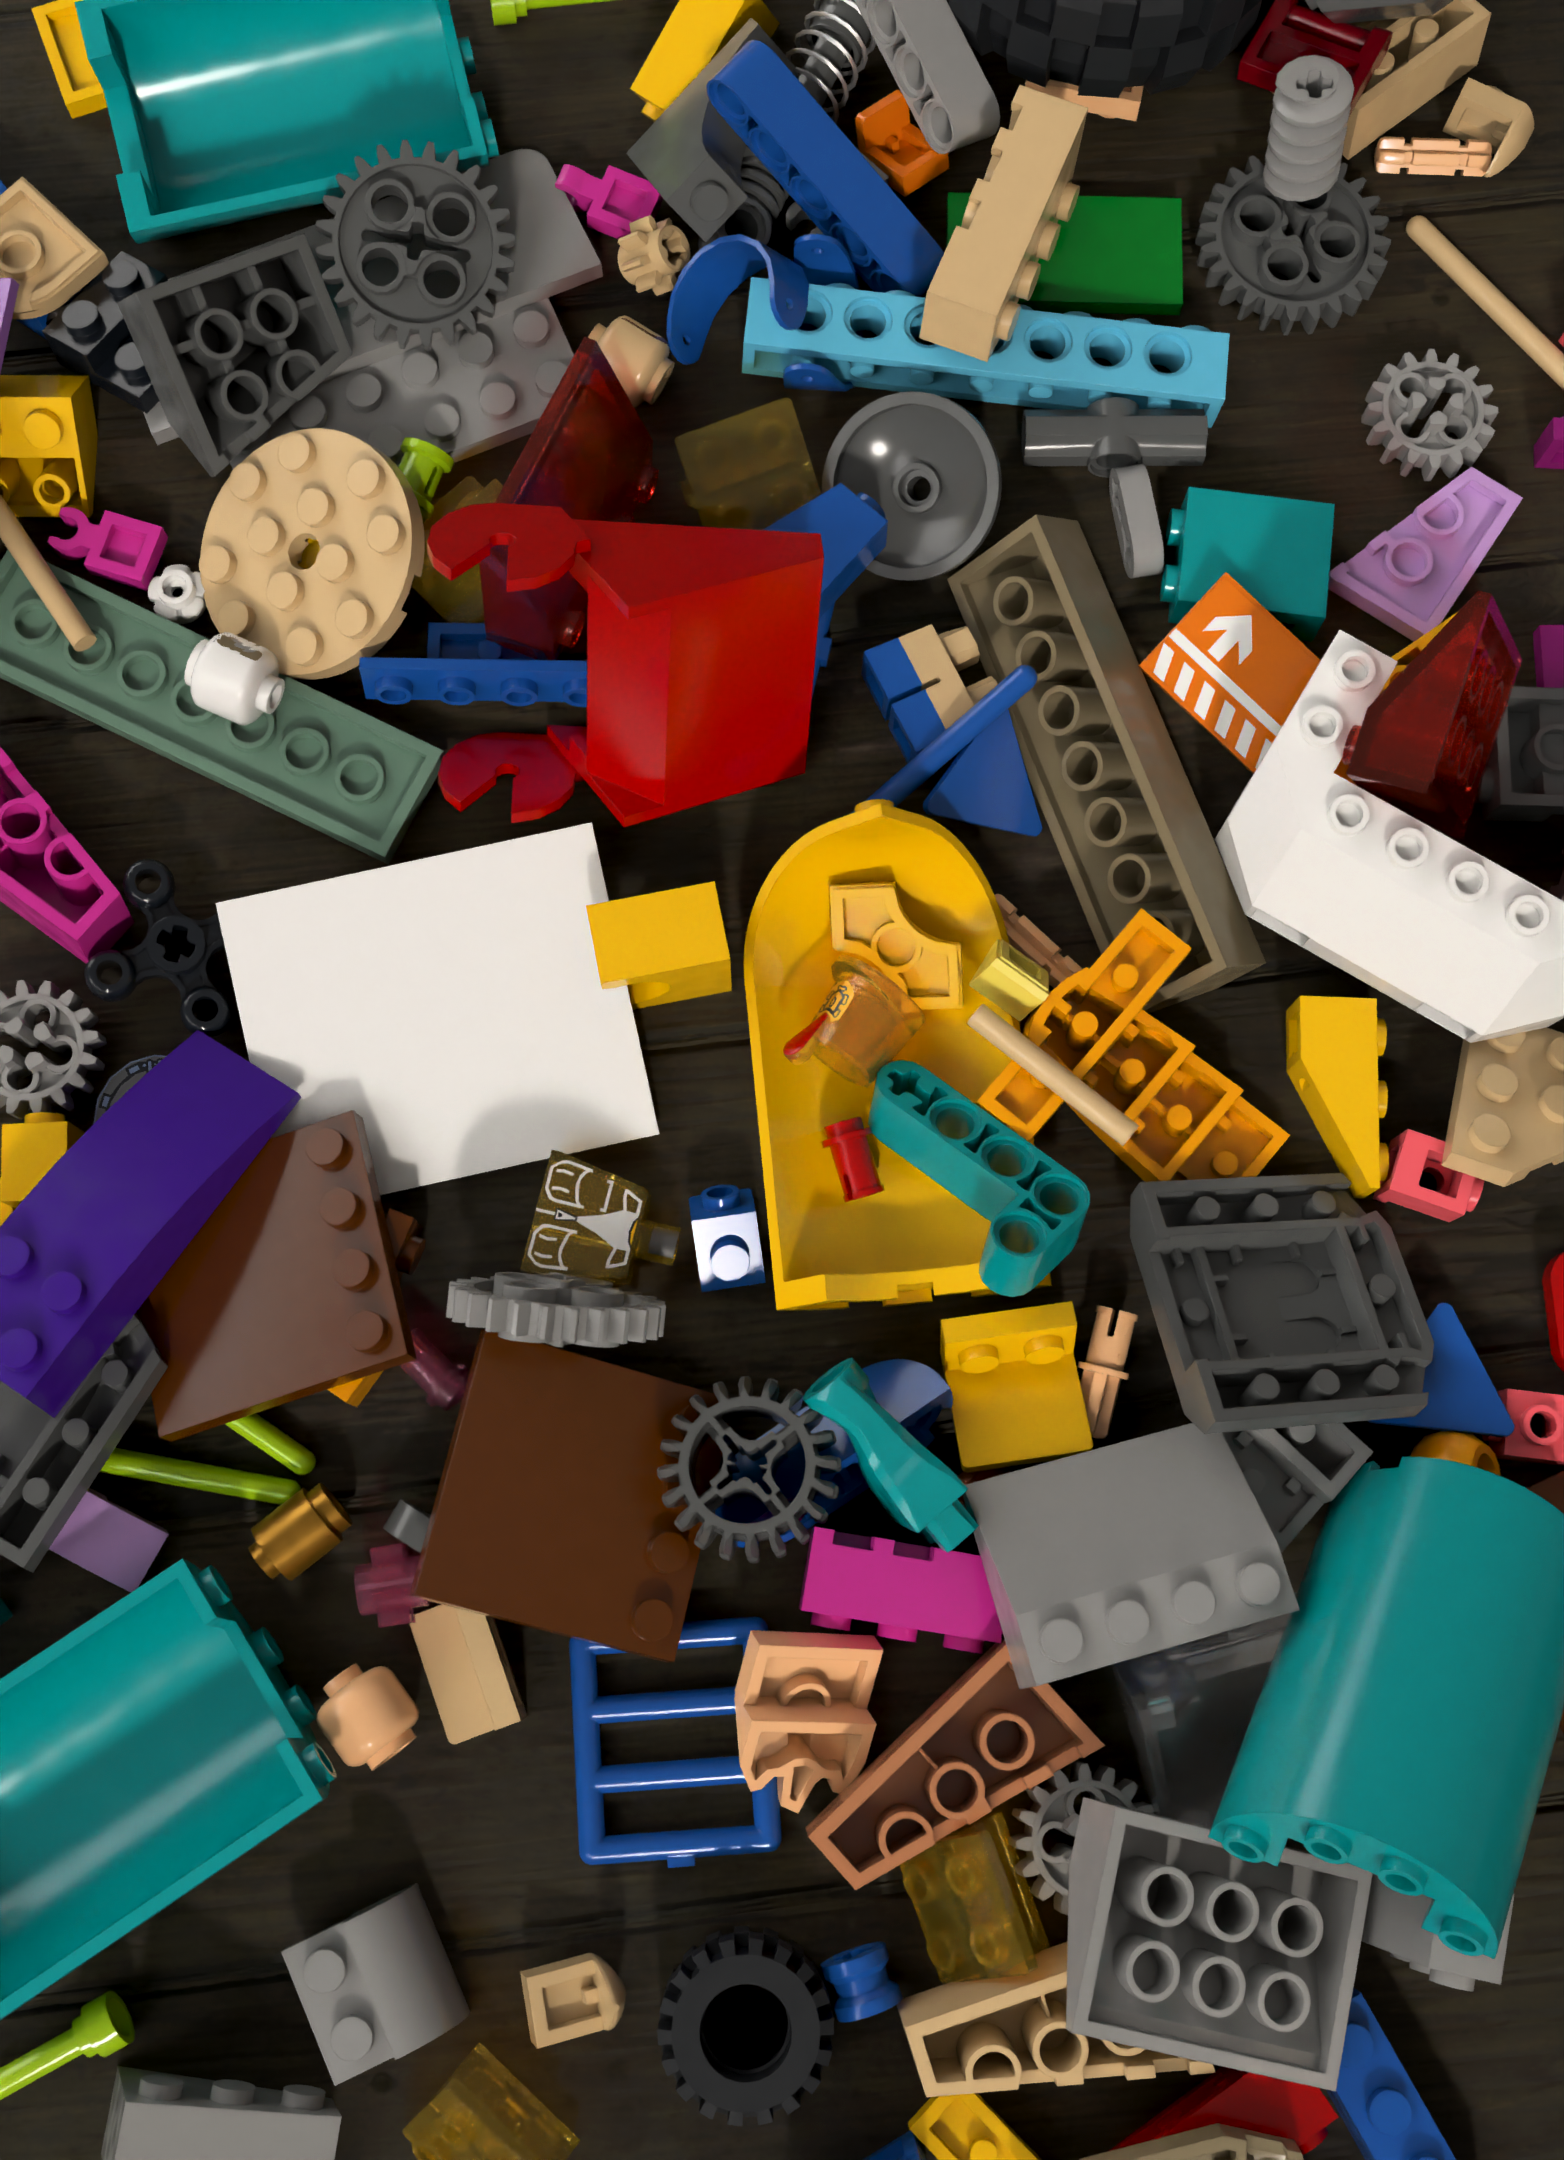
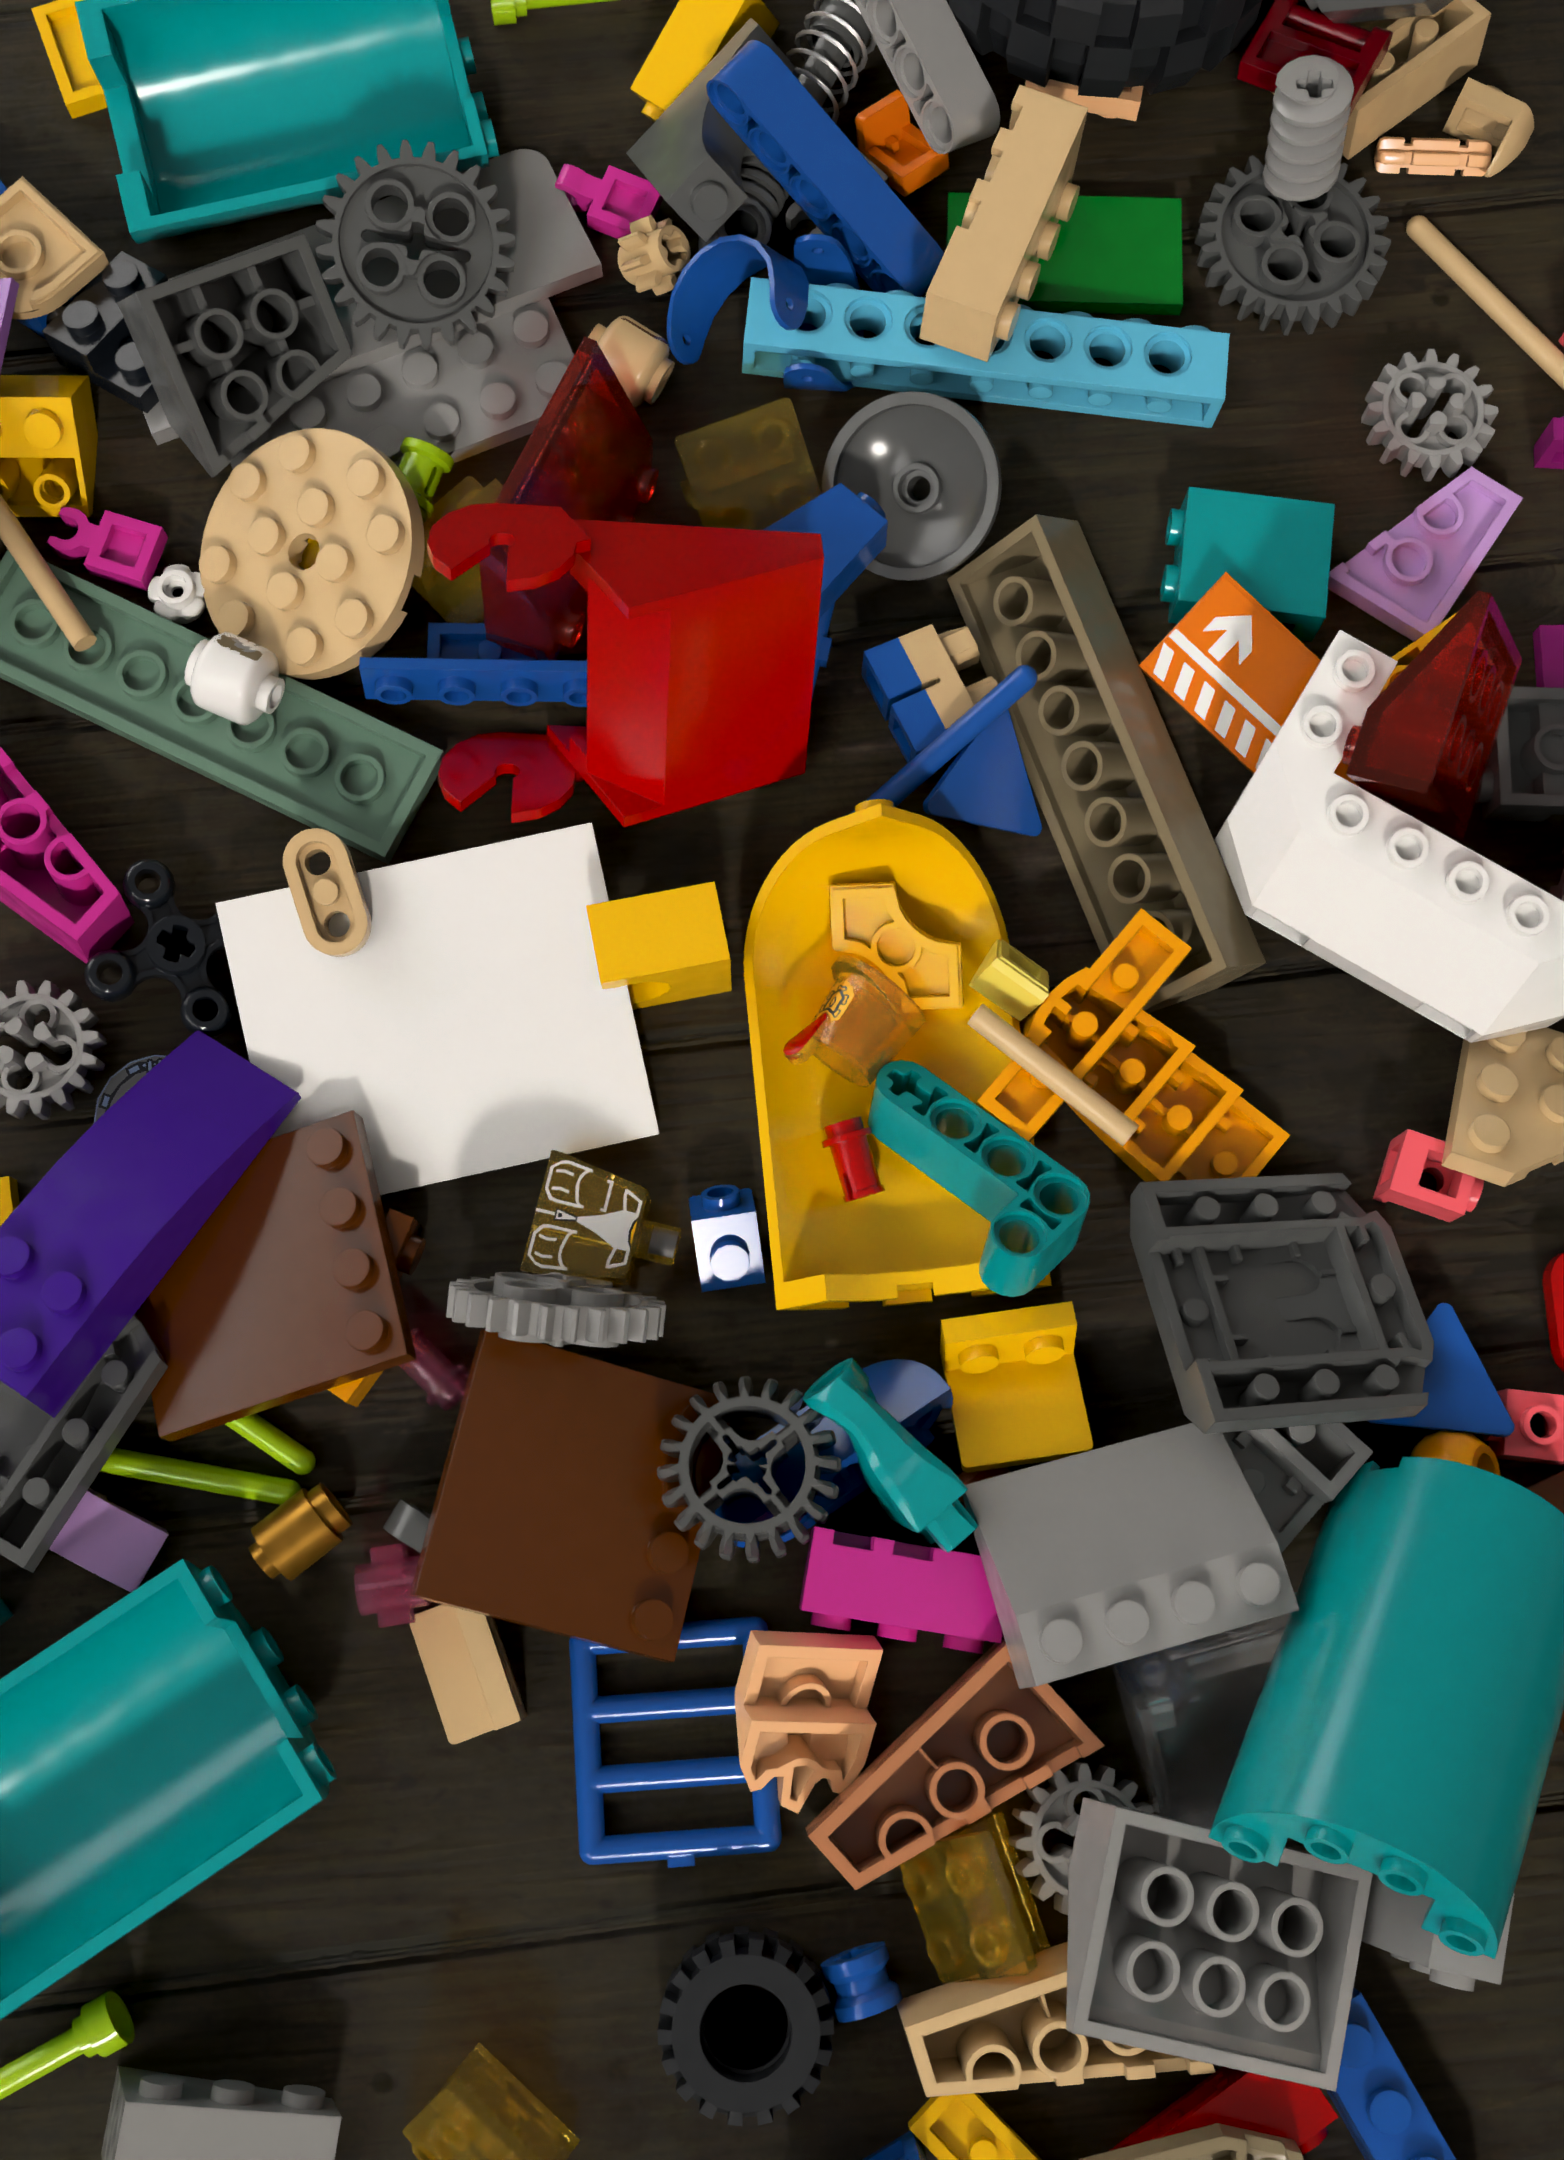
(31, 1151): yellow brick -> none
(325, 895): none -> tan plate
(367, 1716): light nougat head -> none
(376, 1984): light grey brick -> none
(571, 1999): tan plate -> none
(1035, 944): light nougat axle -> none
(1105, 1367): light nougat axle -> none
(1113, 435): dark grey piece -> none
(1136, 521): light grey beam -> none
(1335, 1071): yellow slope -> none

